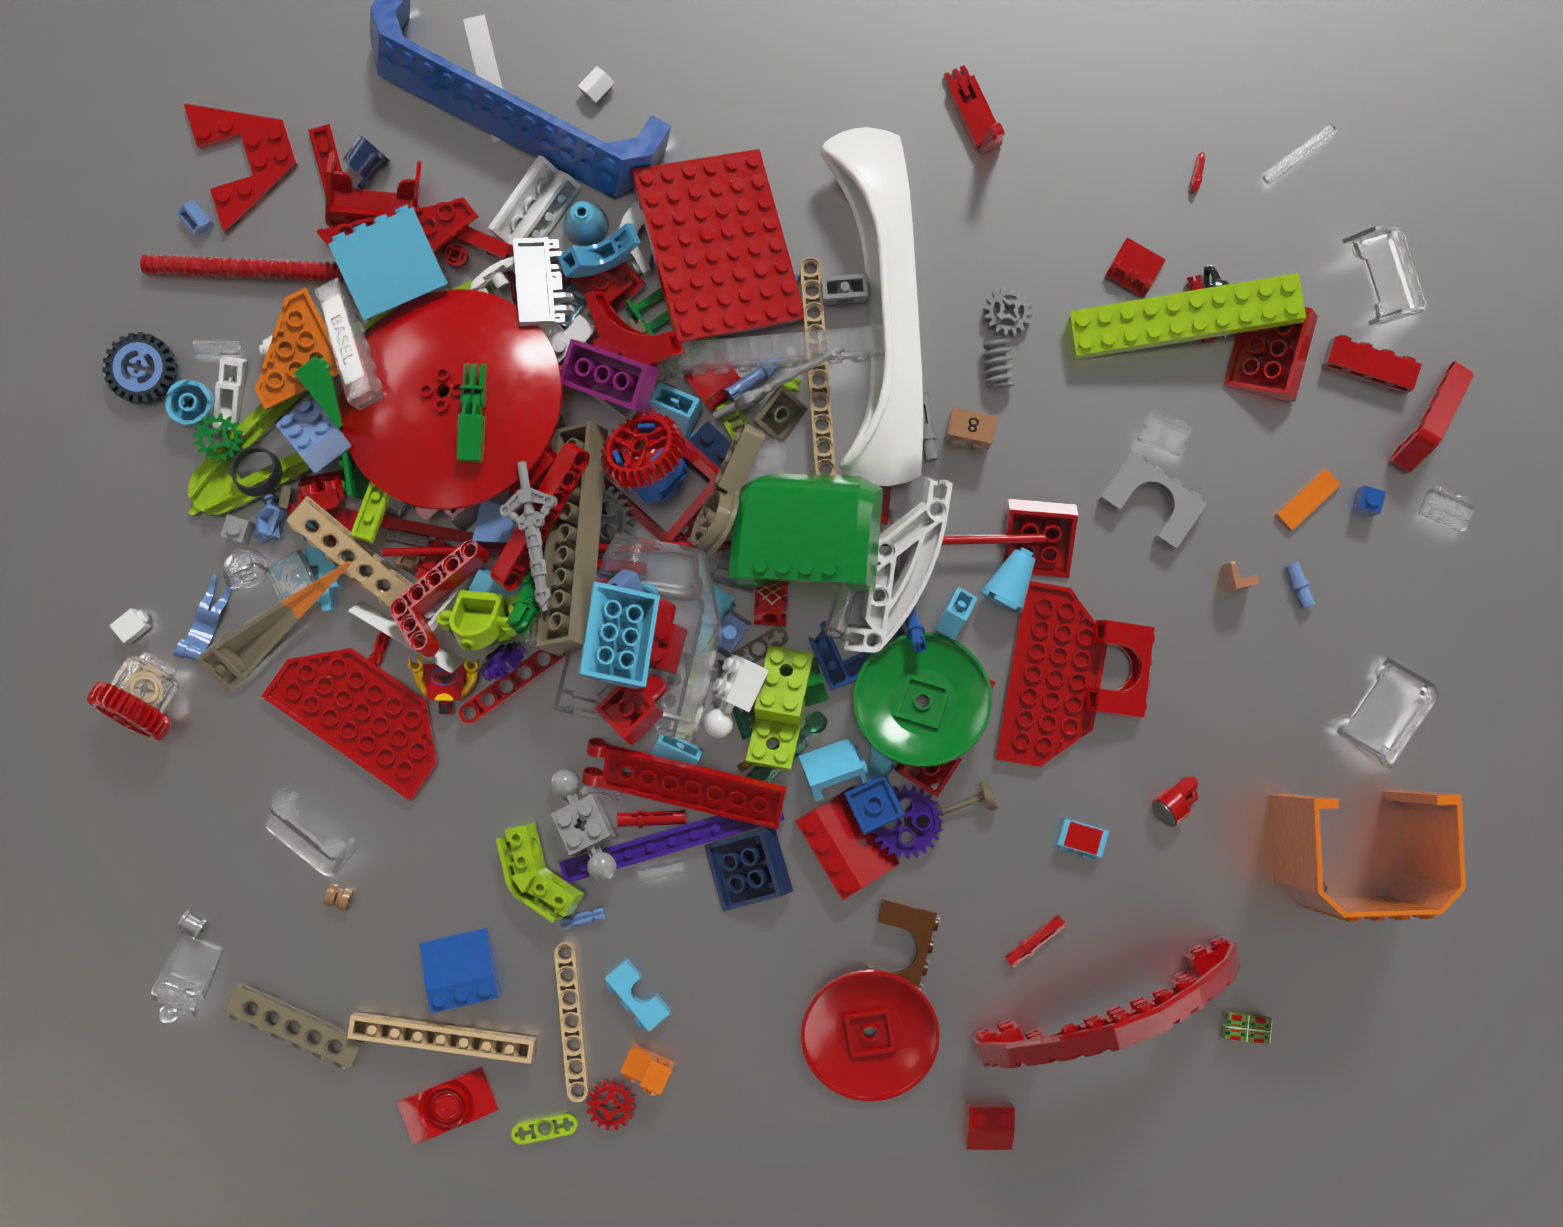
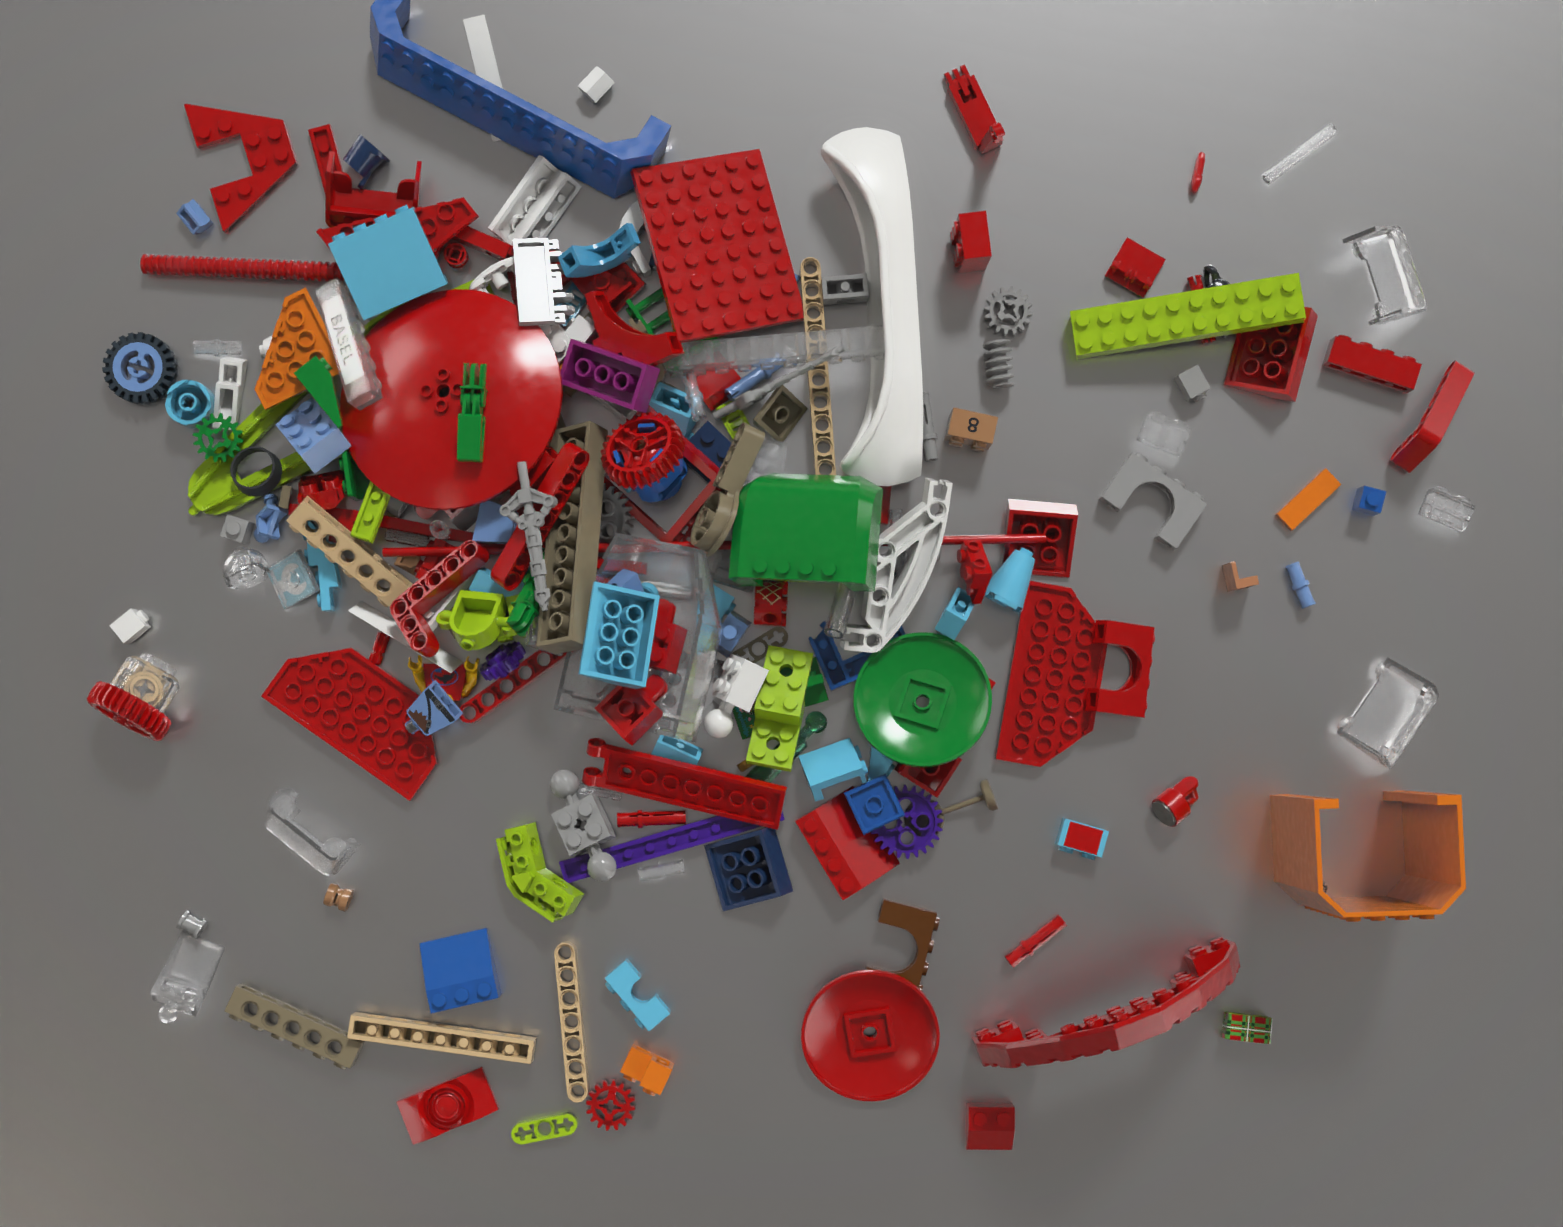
(204, 624): medium blue flag -> none
(243, 648): dark tan plate -> none
(432, 711): none -> medium blue torso
(440, 534): none -> clear pin
(582, 918): medium blue axle -> none
(585, 224): medium azure cone -> none
(694, 397): none -> clear pin
(793, 384): lime bush -> none
(916, 631): blue pin -> none
(971, 242): none -> red brick
(974, 569): none -> red plate
(1192, 384): none -> light grey brick

